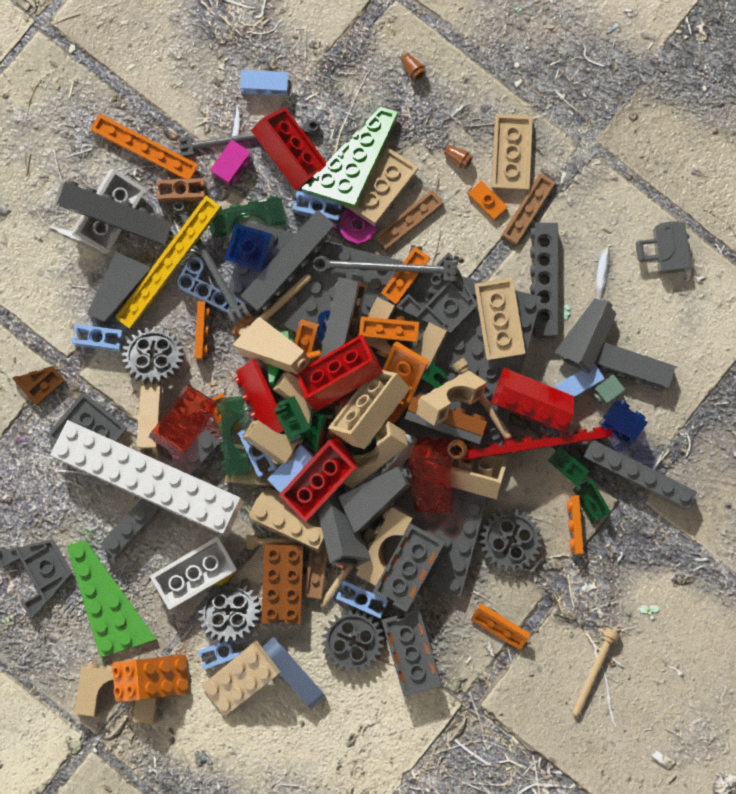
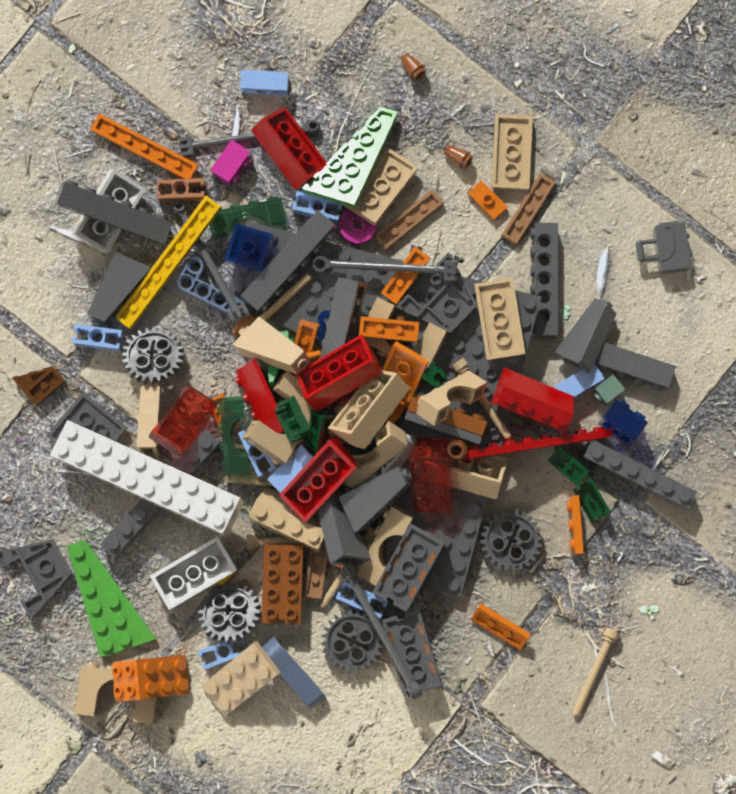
(201, 330): orange plate -> none
(413, 689): none -> dark grey hinge

